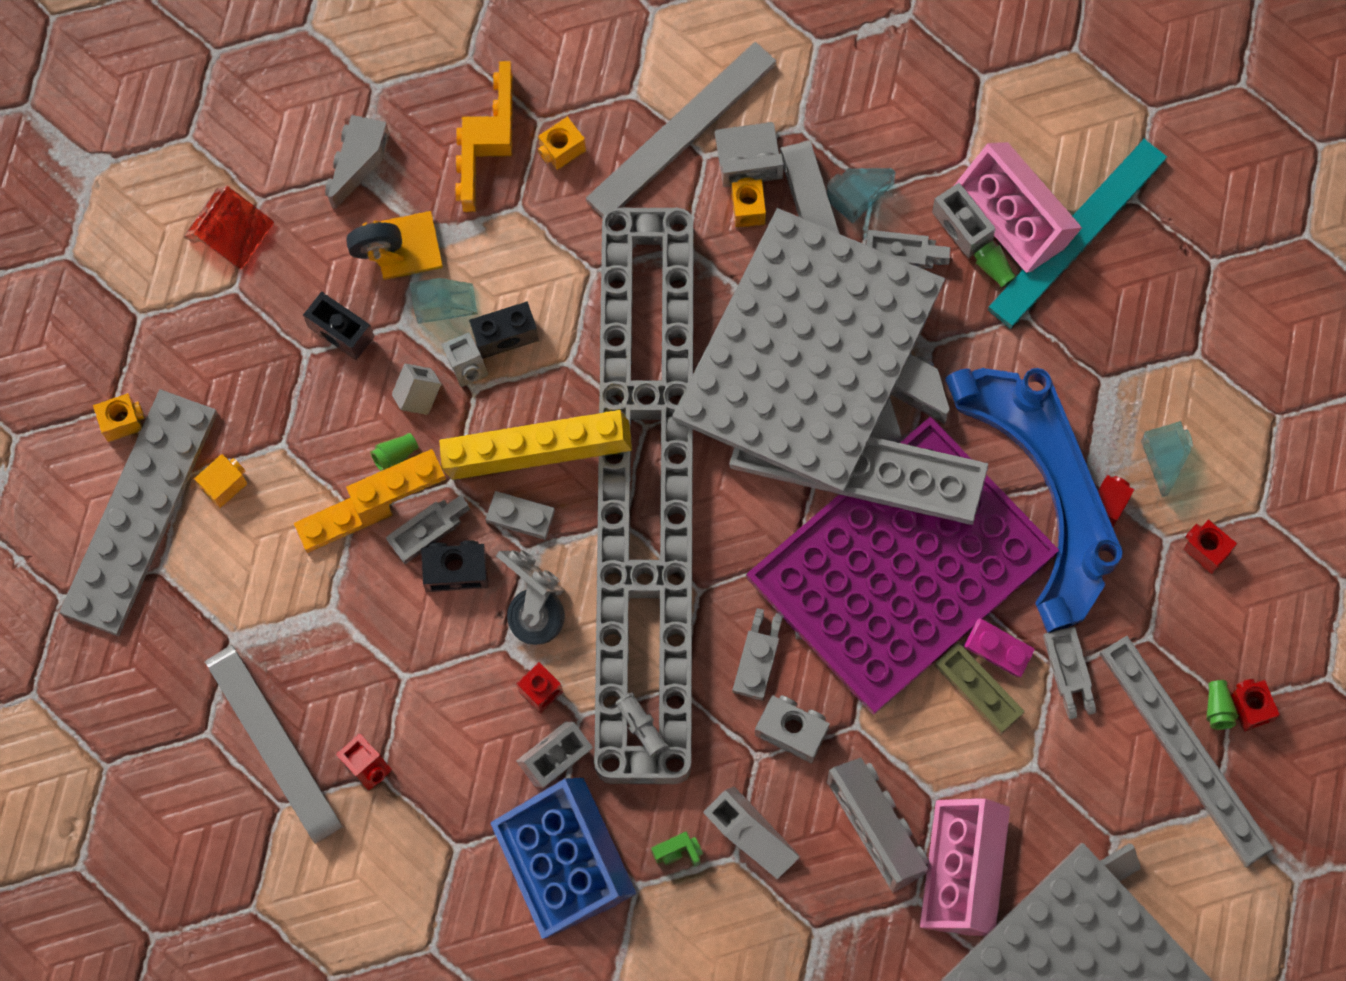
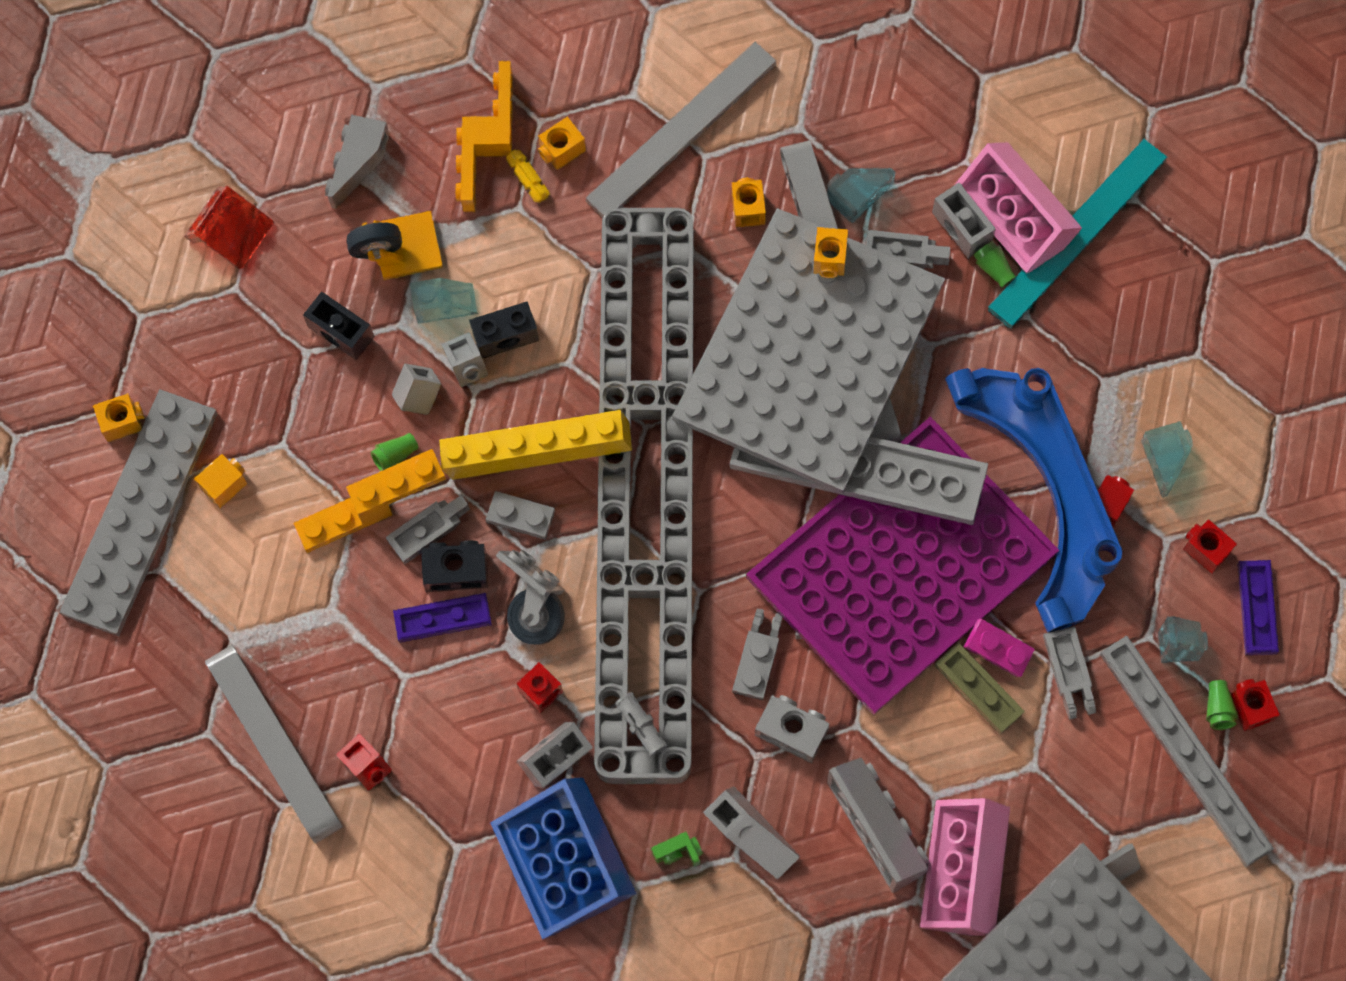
(442, 617): none -> dark purple tile
(527, 176): none -> yellow axle
(749, 153): light grey bracket -> none
(830, 240): none -> light orange brick
(922, 388): light grey slope -> none
(1181, 640): none -> clear light blue slope
(1258, 607): none -> dark purple tile

